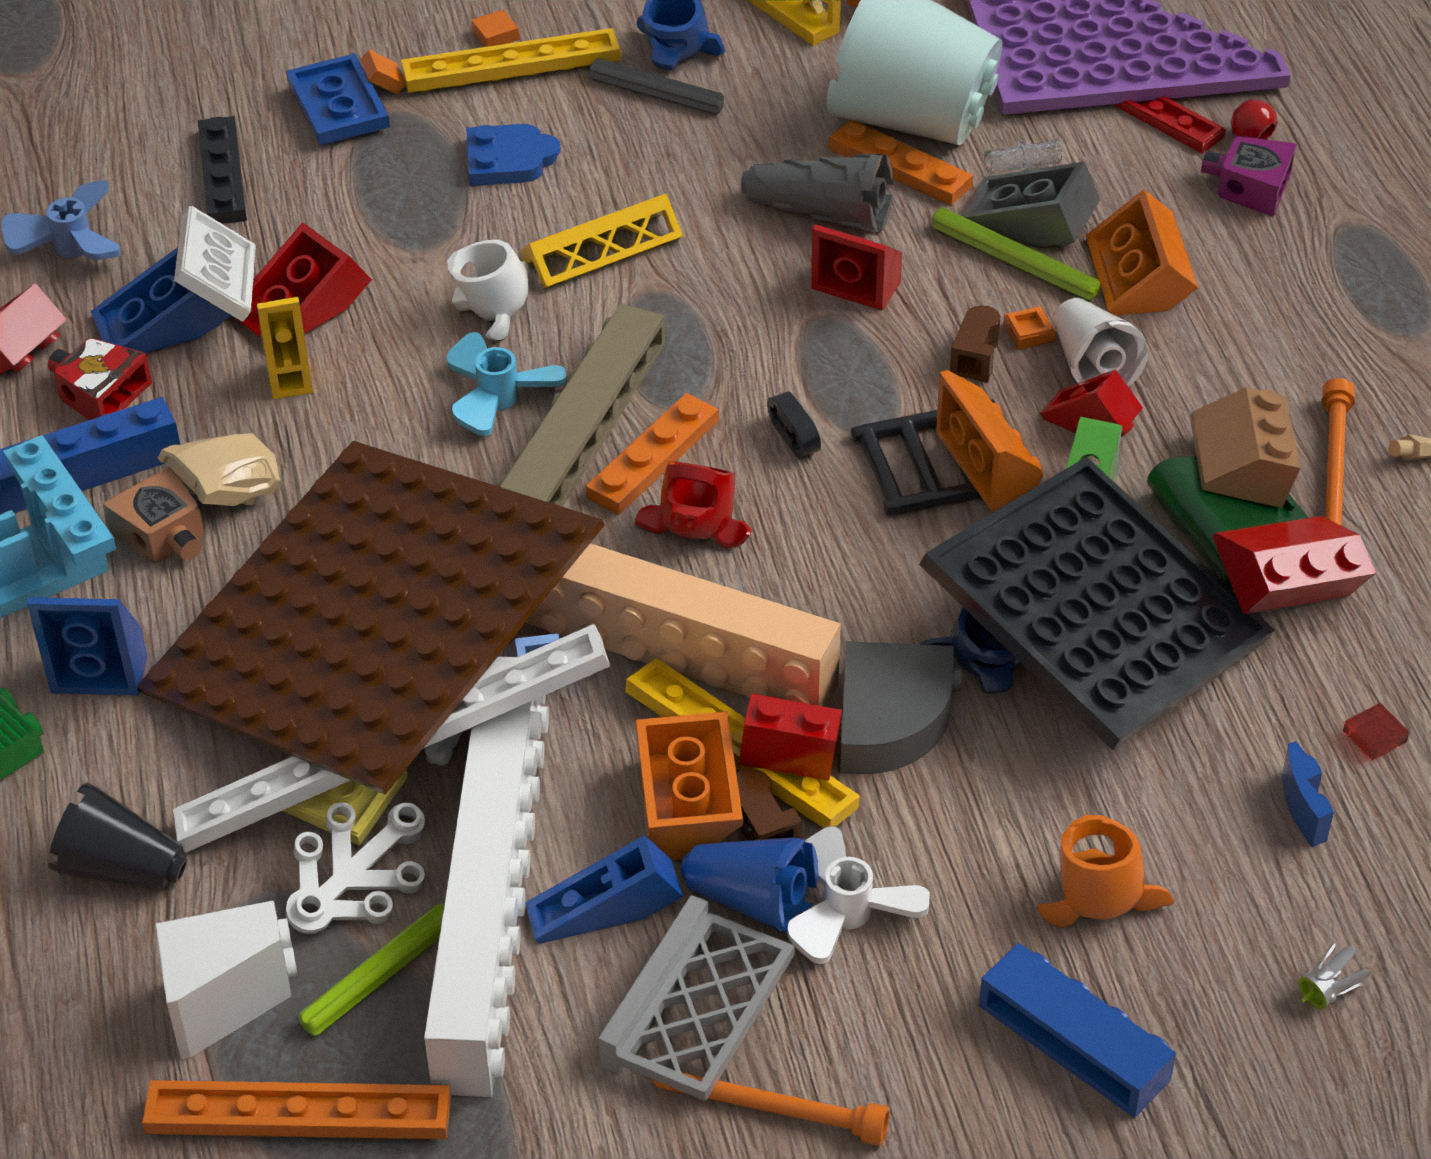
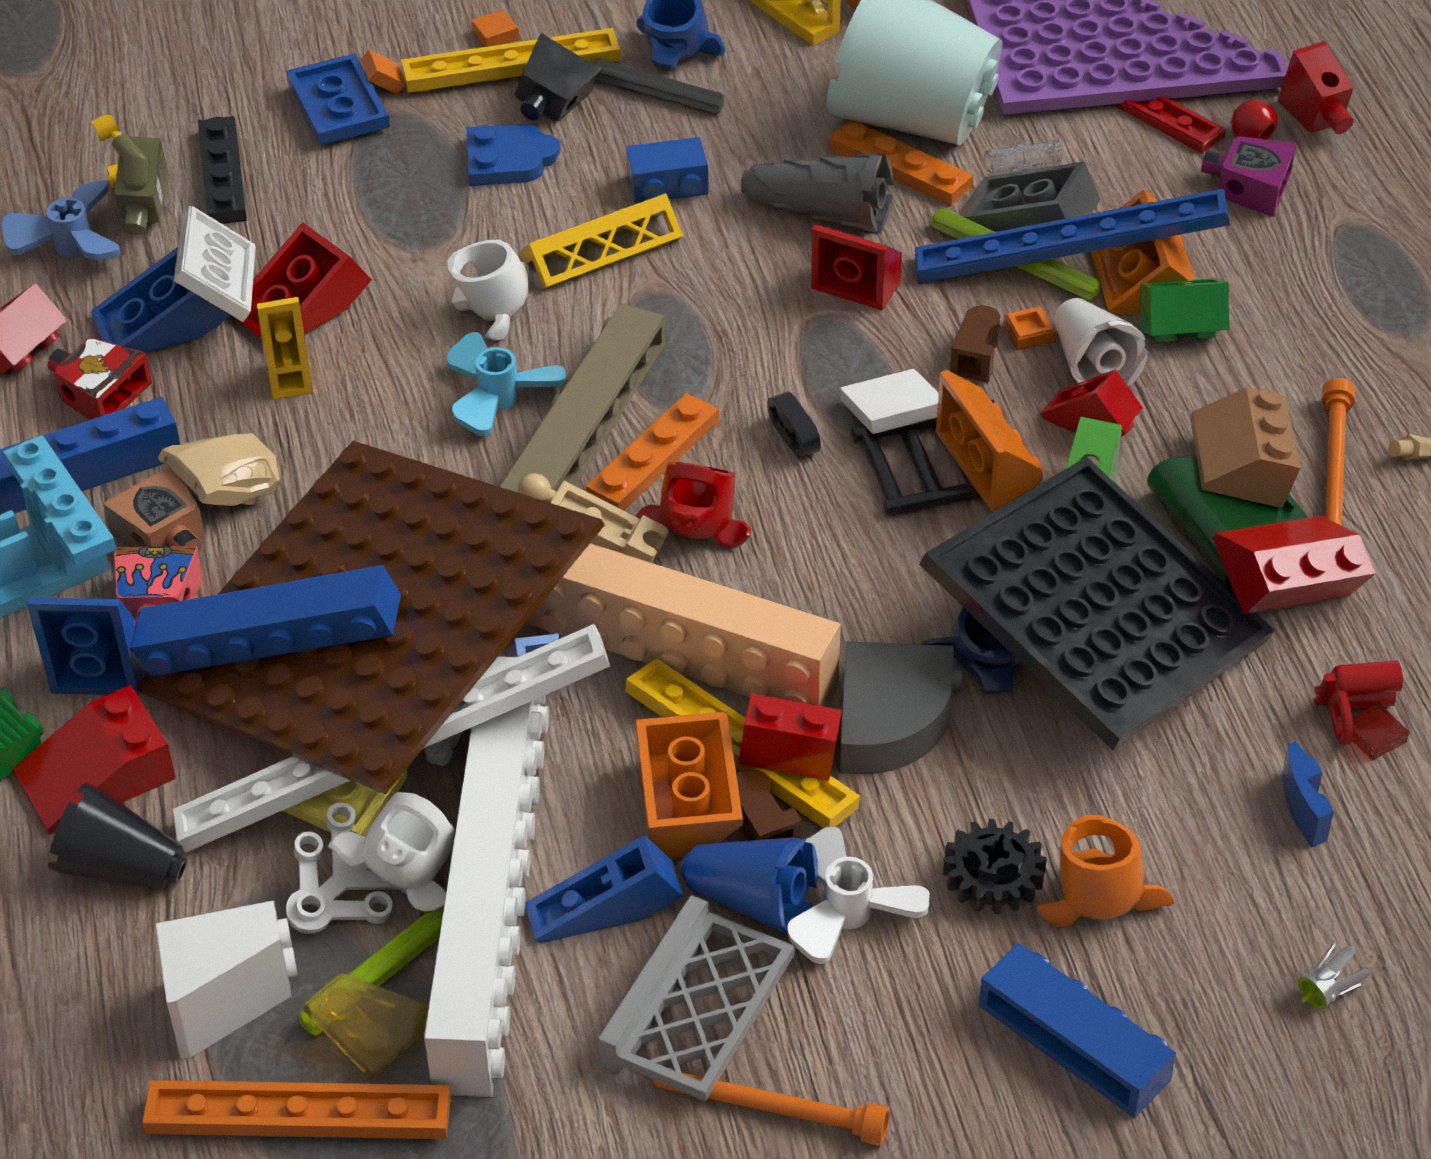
(104, 744): none -> red slope
(138, 176): none -> olive torso
(156, 575): none -> torso
(266, 621): none -> blue brick
(367, 1021): none -> clear yellow wing
(404, 848): none -> white piece
(554, 81): none -> black torso
(621, 532): none -> tan plate
(668, 168): none -> blue brick
(891, 401): none -> white tile
(994, 866): none -> black gear
(1072, 236): none -> blue tile
(1184, 307): none -> green brick
(1317, 90): none -> red torso
(1355, 688): none -> red piece

